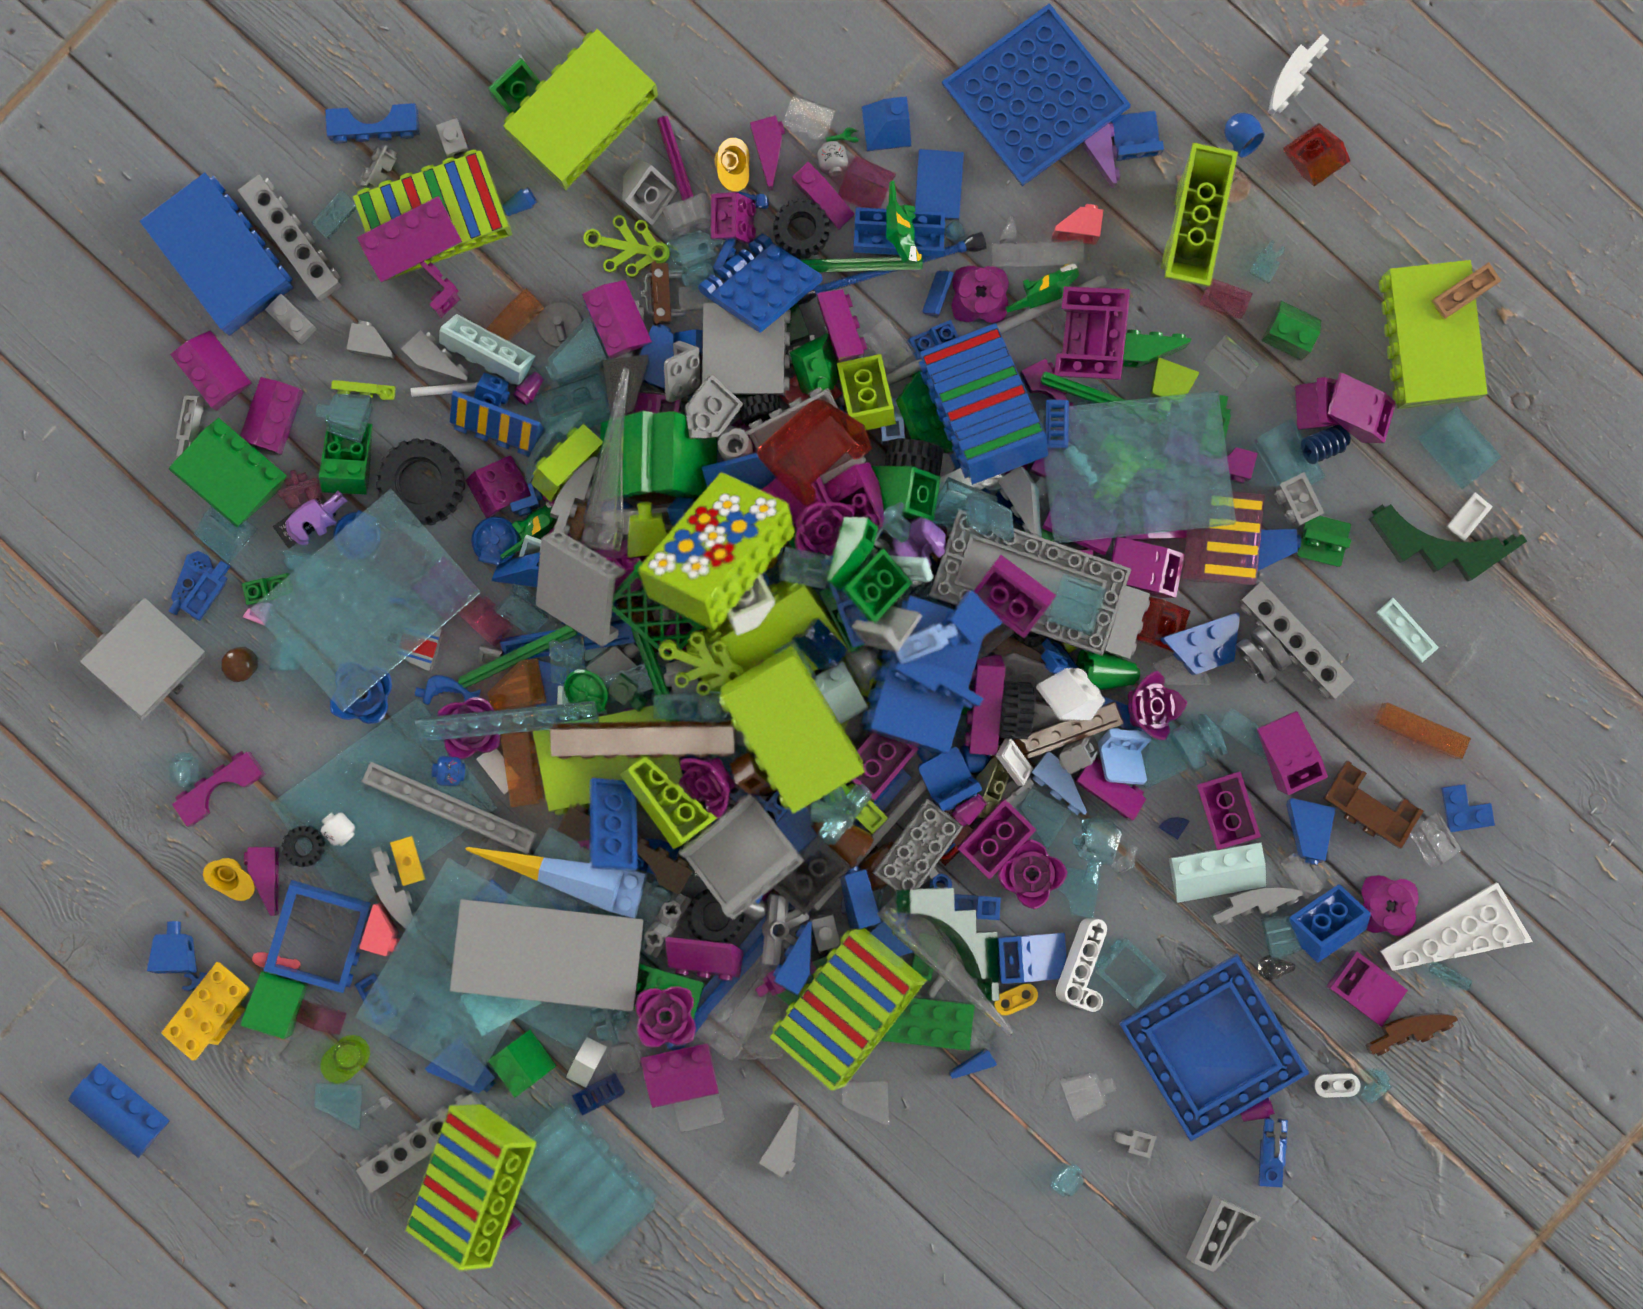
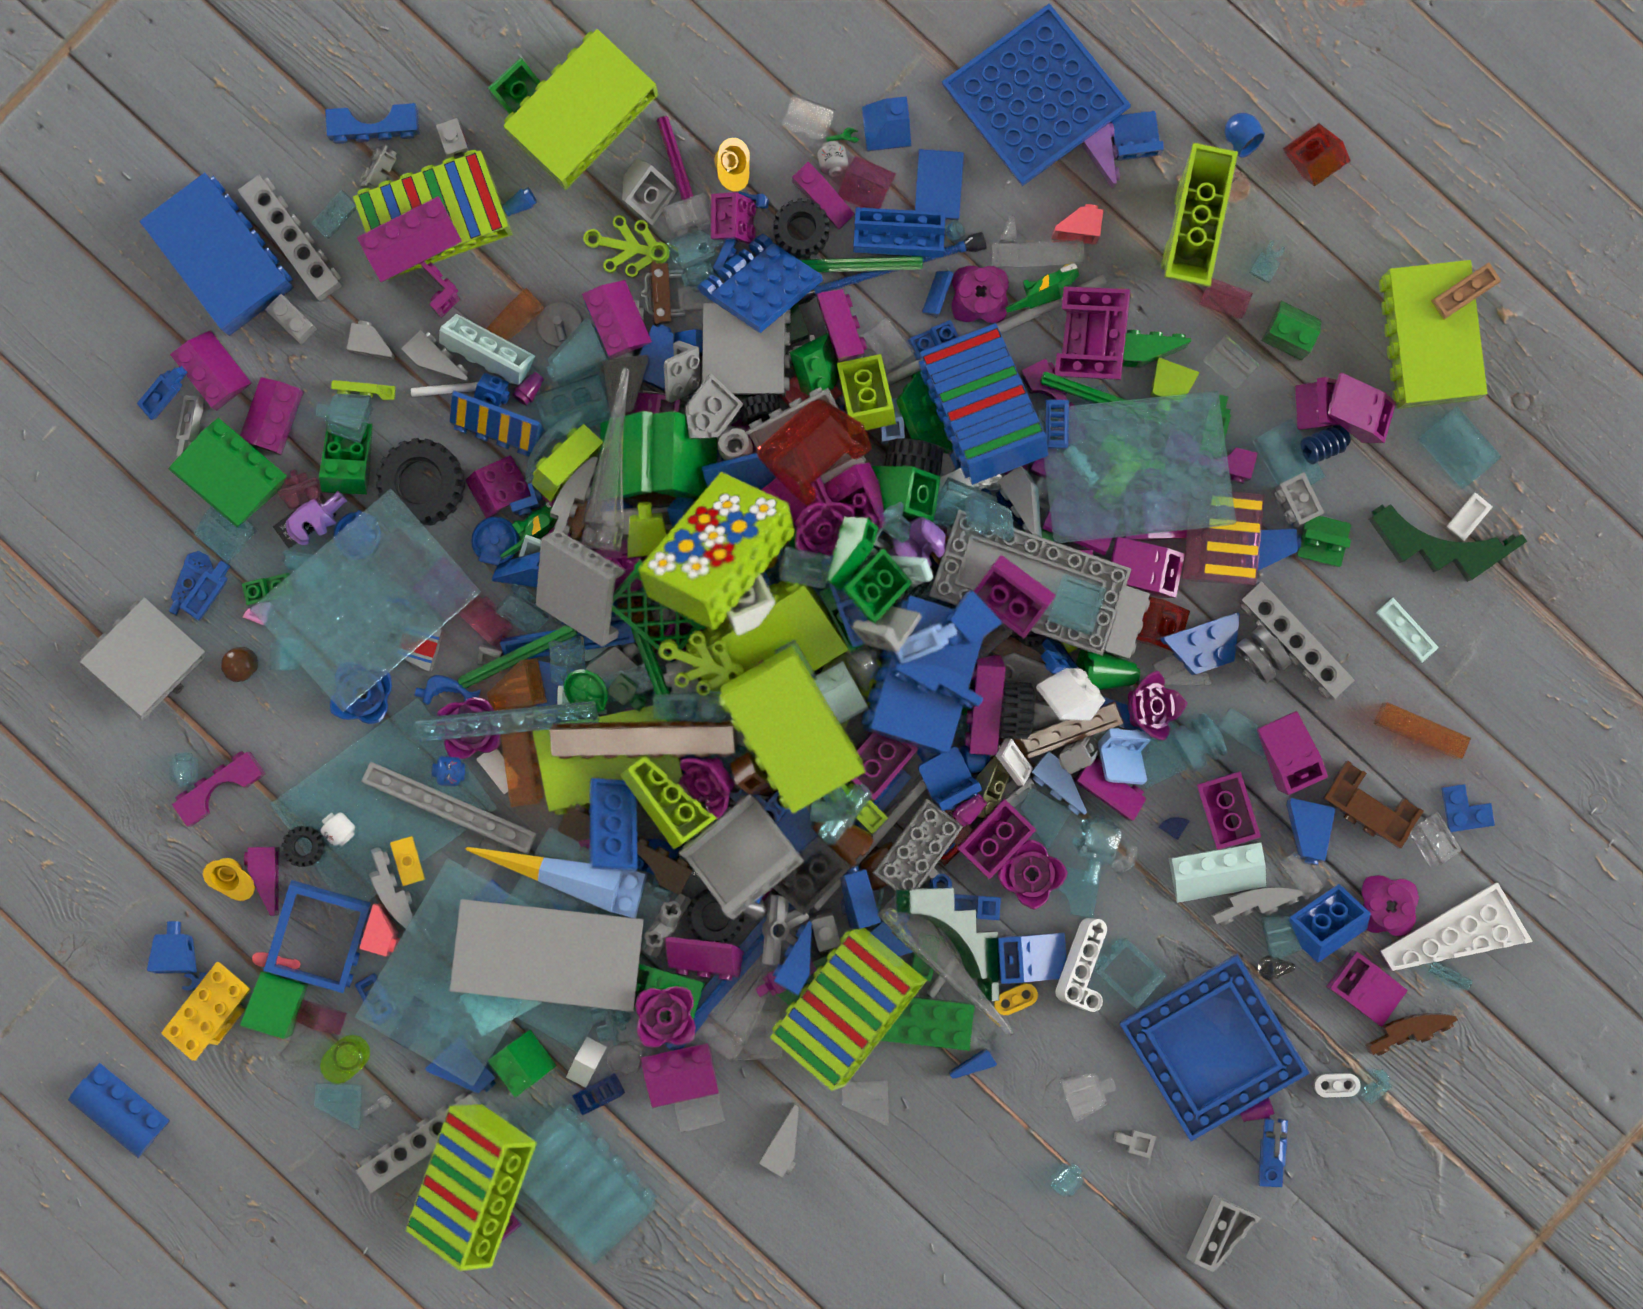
(162, 392): none -> blue hinge
(768, 142): magenta slope -> none
(821, 645): panel -> none
(900, 228): green animal -> none
(1290, 79): white slope -> none

